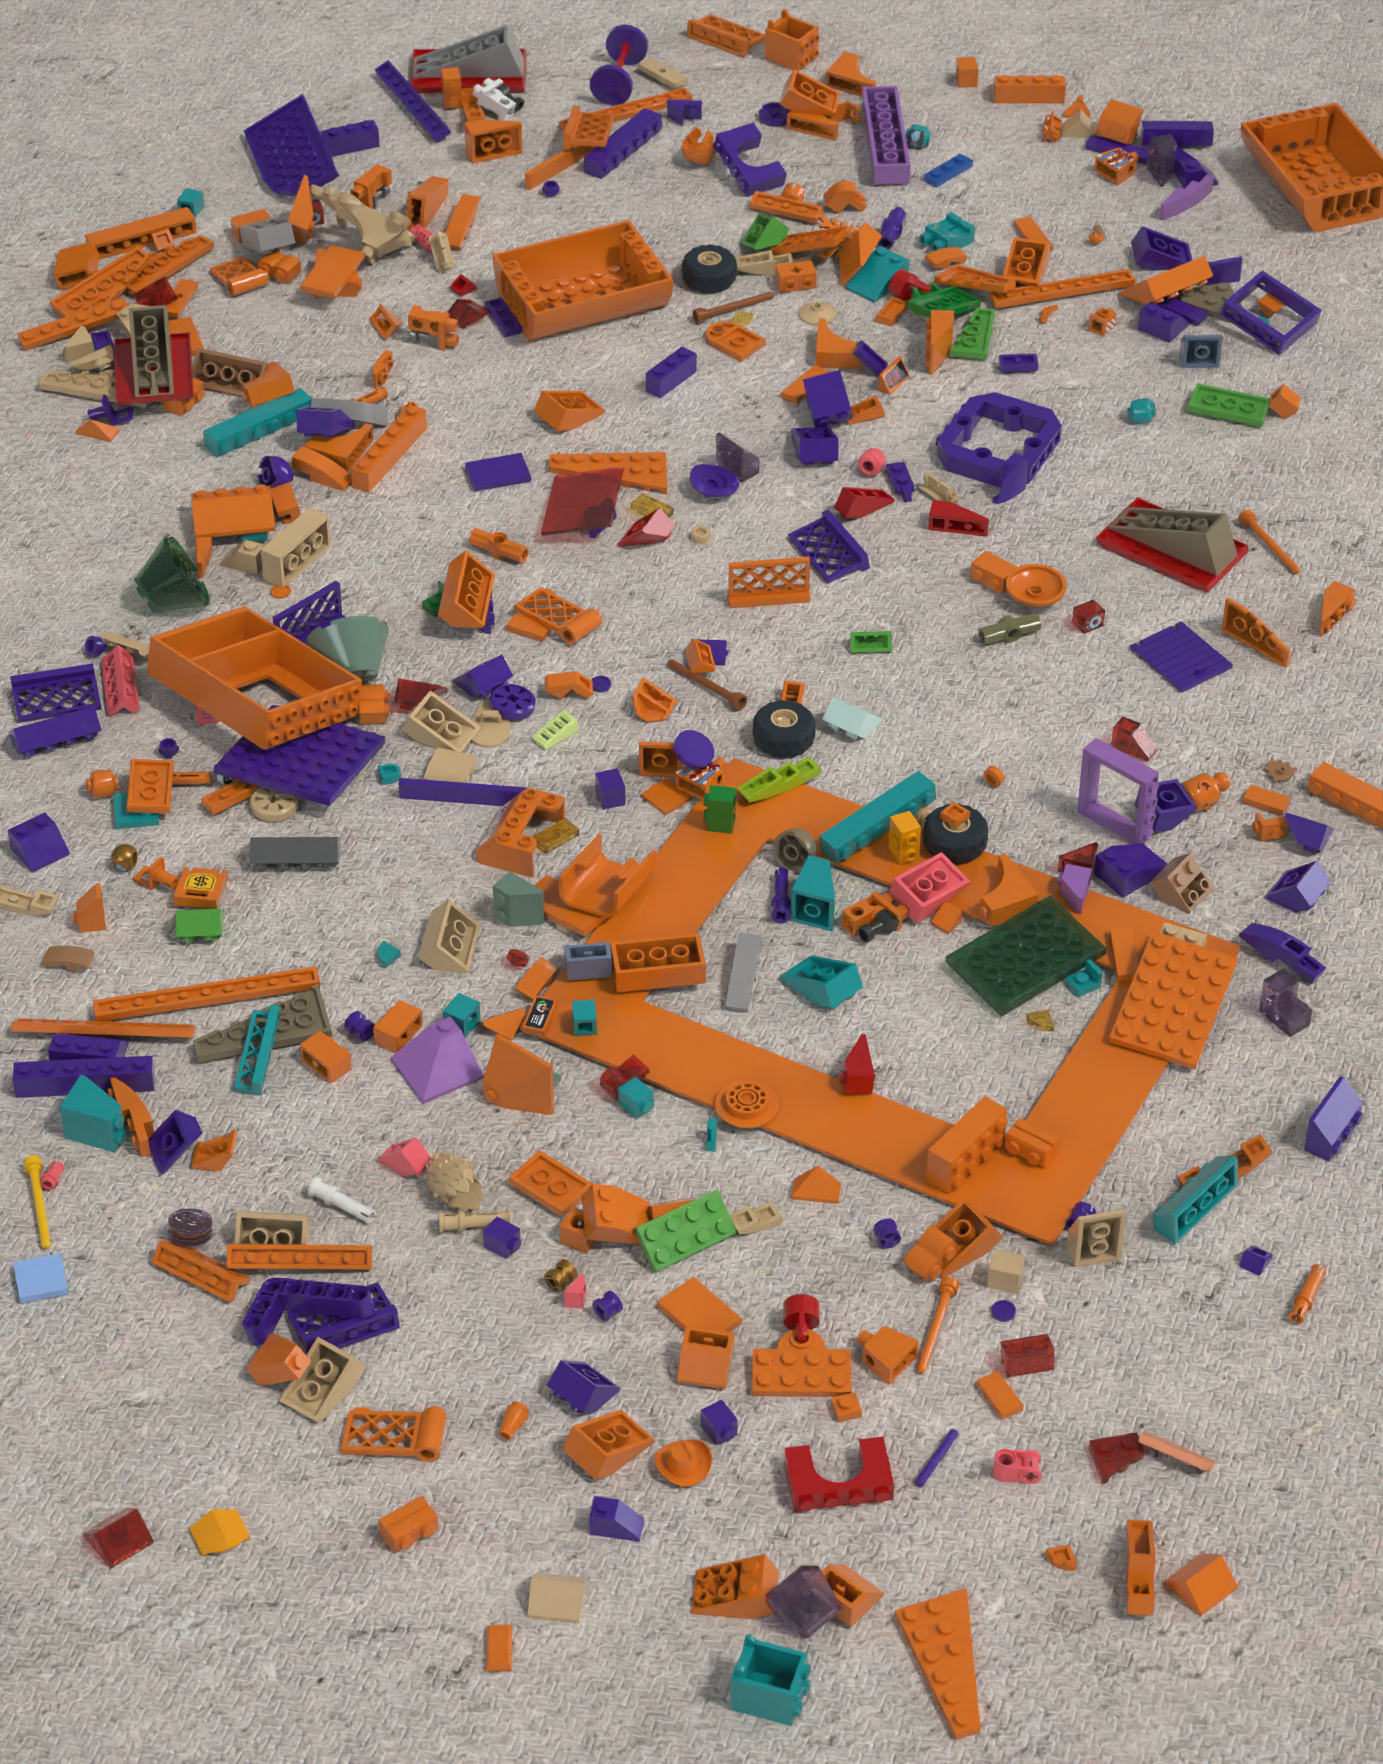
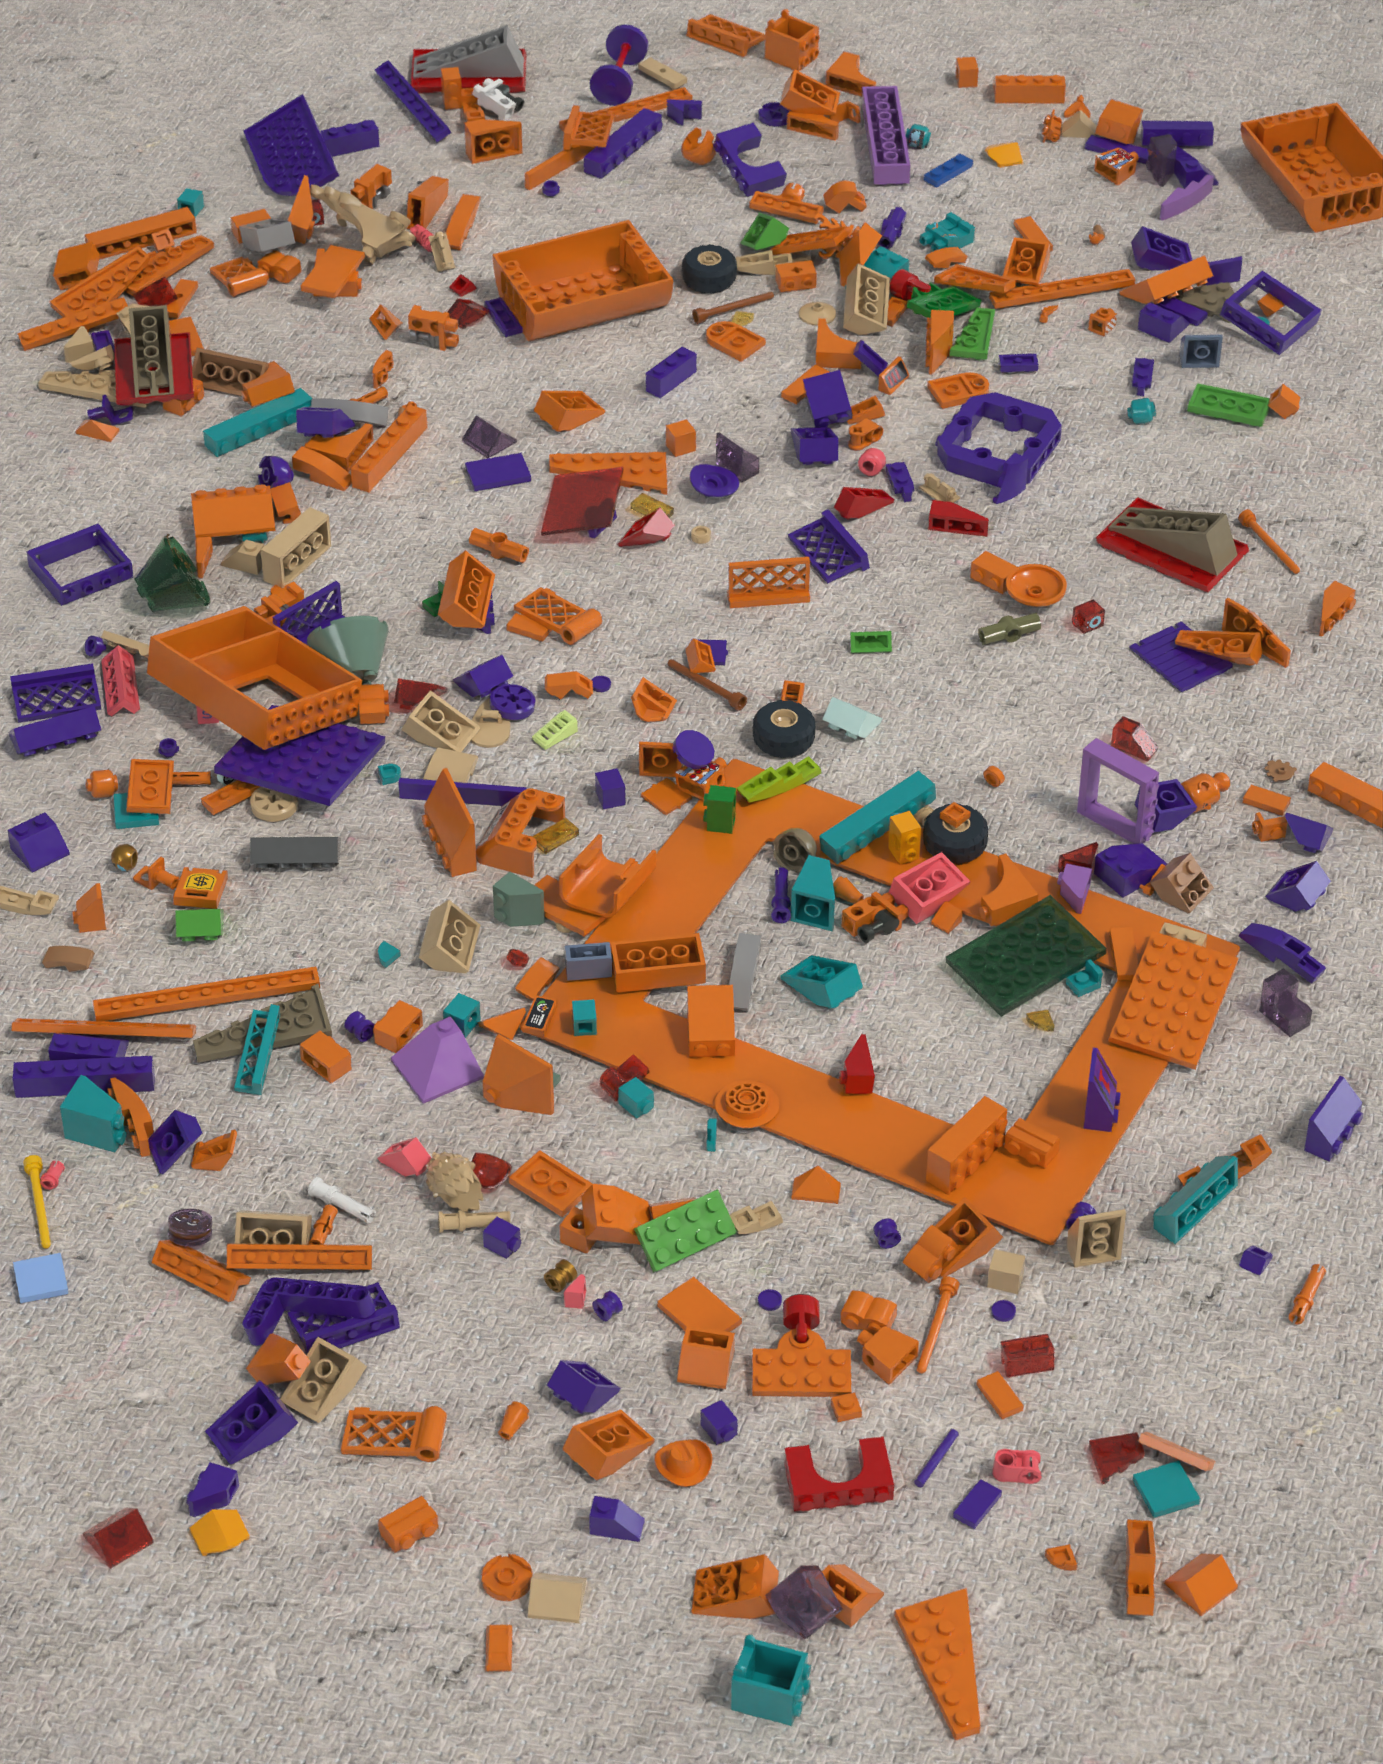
(74, 544): none -> dark purple window
(214, 1489): none -> dark purple slope
(251, 1424): none -> dark purple slope
(279, 602): none -> orange hips
(323, 1225): none -> orange pin
(450, 826): none -> orange slope
(487, 437): none -> clear purple slope
(491, 1170): none -> clear red helmet
(507, 1577): none -> orange tile
(680, 438): none -> orange piece
(710, 1020): none -> orange slope
(770, 1300): none -> dark purple piece
(846, 890): none -> orange cone
(864, 434): none -> orange piece
(866, 301): none -> tan slope
(867, 1312): none -> orange brick
(958, 388): none -> orange tile
(977, 1504): none -> dark purple tile
(1005, 154): none -> light orange slope
(1101, 1096): none -> dark purple slope
(1142, 374): none -> dark purple hinge
(1148, 889): none -> orange piece
(1166, 1489): none -> teal tile
(1230, 646): none -> orange wedge

